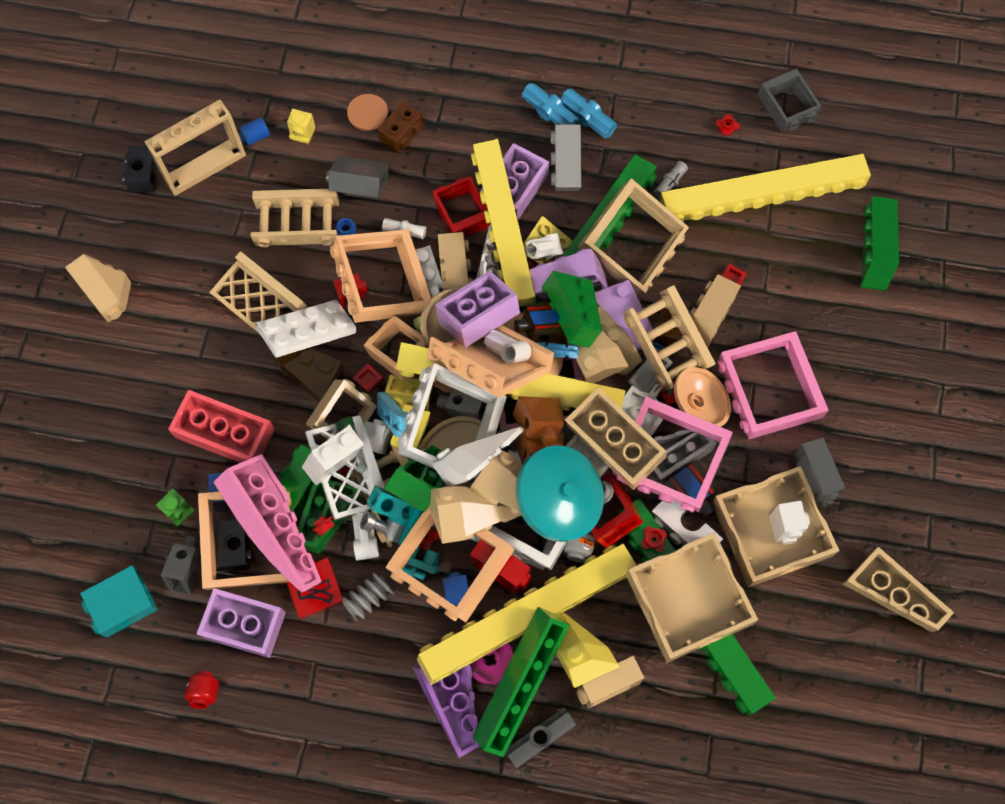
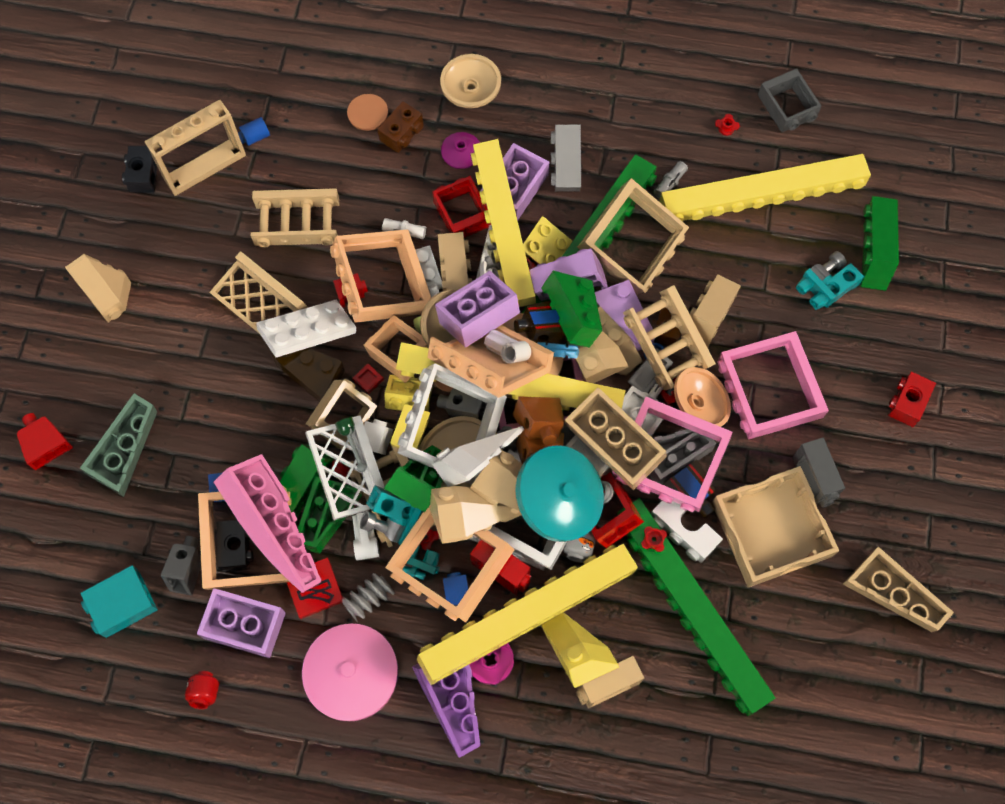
(41, 441): none -> red torso
(120, 447): none -> sand green wedge
(175, 507): bright green brick -> none
(220, 428): coral brick -> none
(301, 126): light yellow brick -> none
(323, 525): red plate -> none
(332, 455): white brick -> none
(345, 223): blue plate -> none
(350, 672): none -> bright pink dish
(357, 176): dark grey brick -> none
(391, 414): medium azure plate -> none
(455, 156): none -> magenta dish
(470, 72): none -> tan dish
(520, 682): green brick -> none
(526, 746): dark grey piece -> none
(546, 246): white piece -> none
(548, 106): dark azure piece -> none
(588, 113): dark azure piece -> none
(691, 597): tan tile -> none
(734, 274): red tile -> none
(789, 522): white brick -> none
(828, 287): none -> teal hips
(920, 390): none -> red brick

